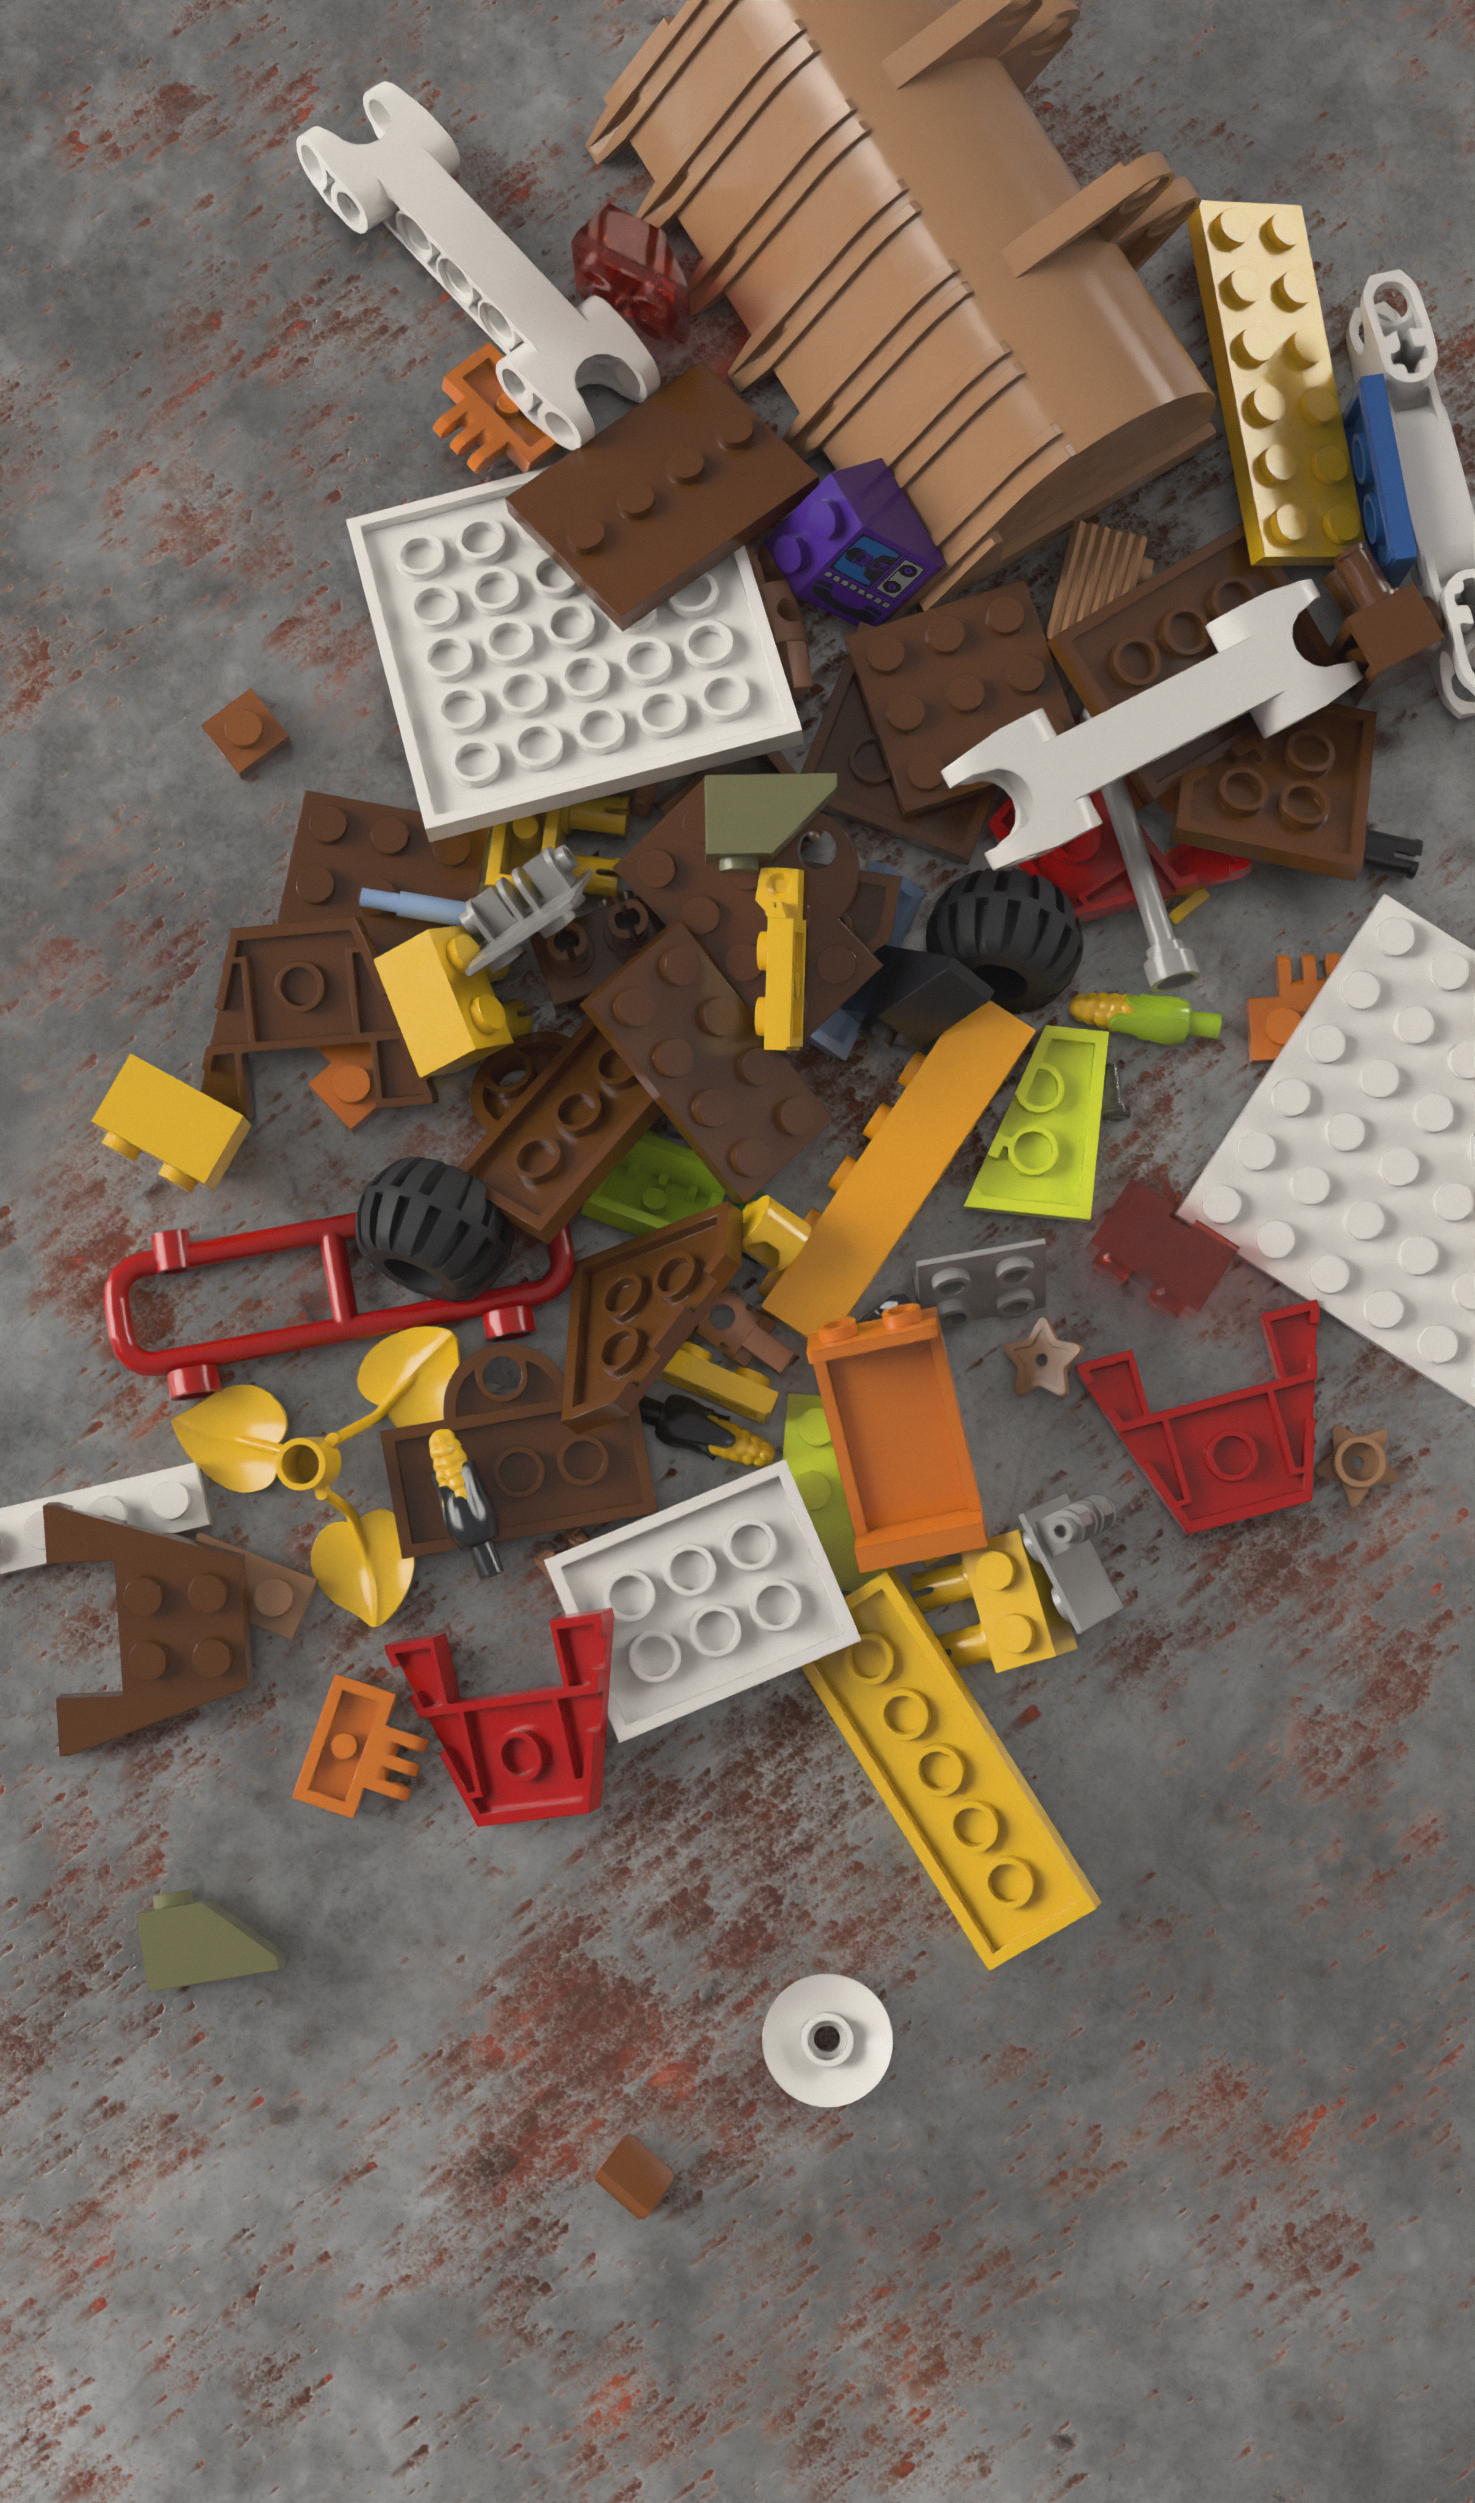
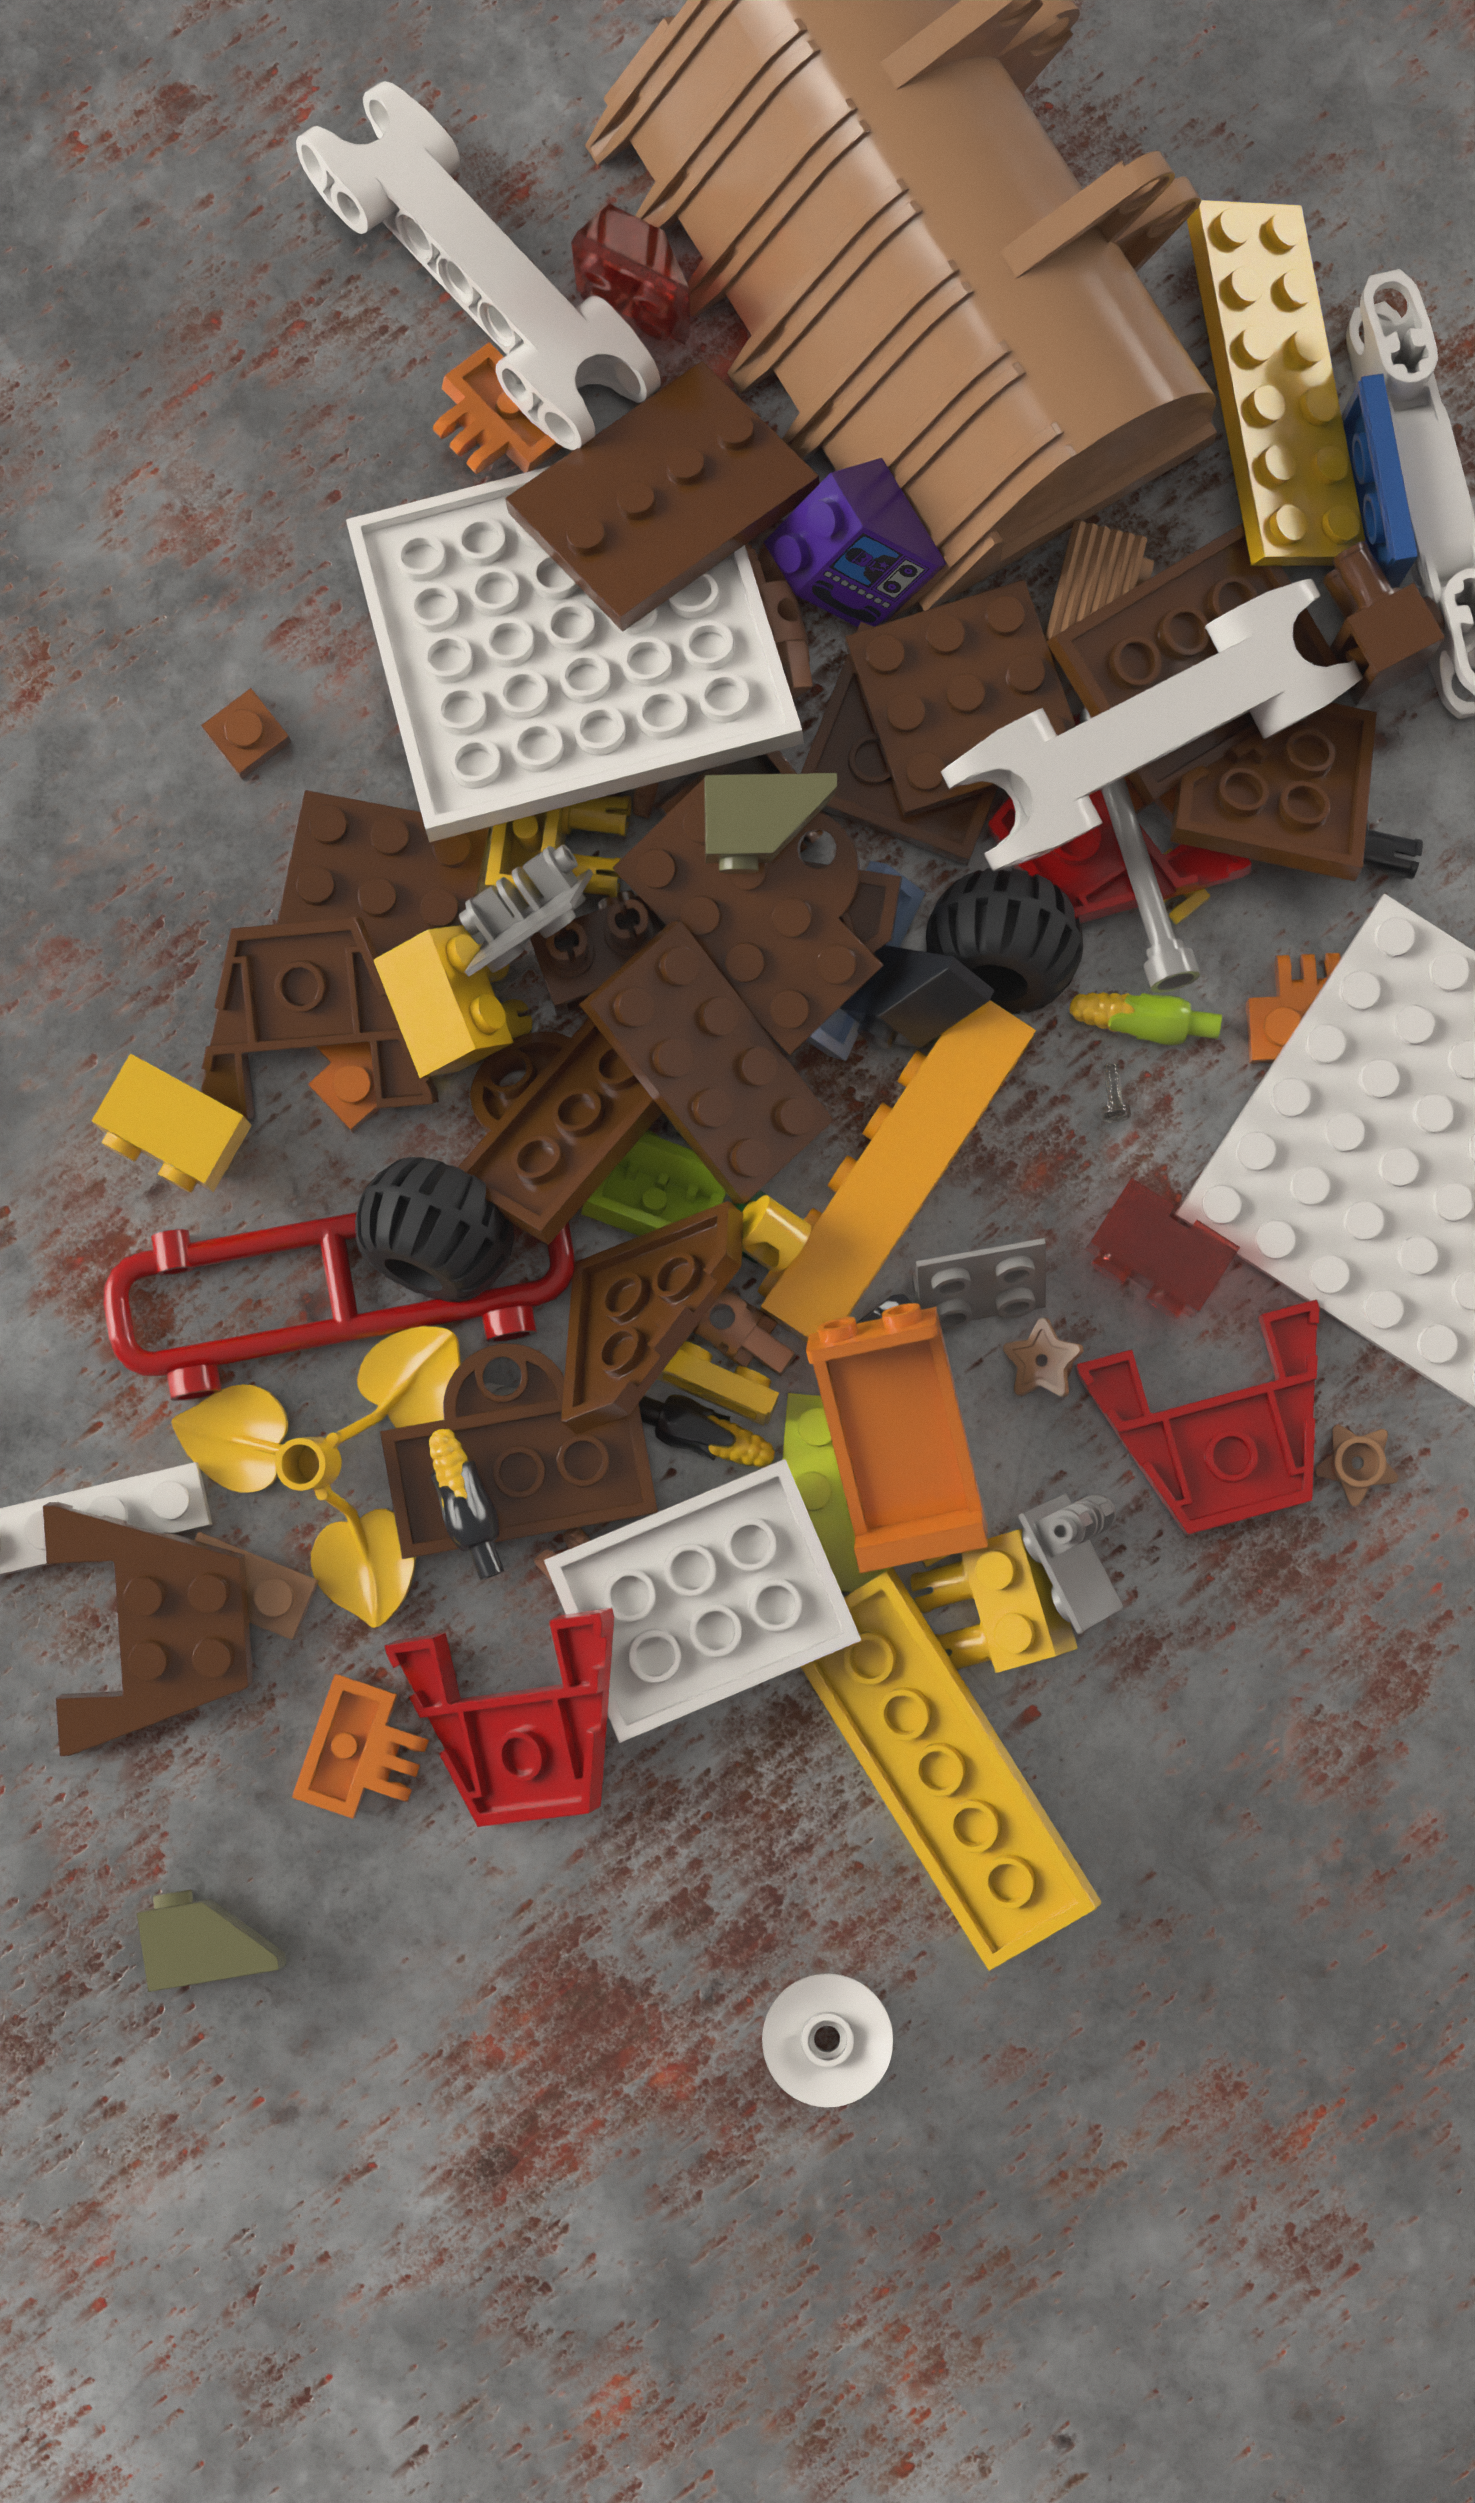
(415, 906): light blue piece -> none
(634, 2176): dark orange slope -> none
(782, 957): yellow hinge -> none
(1050, 1133): neon yellow wing -> none

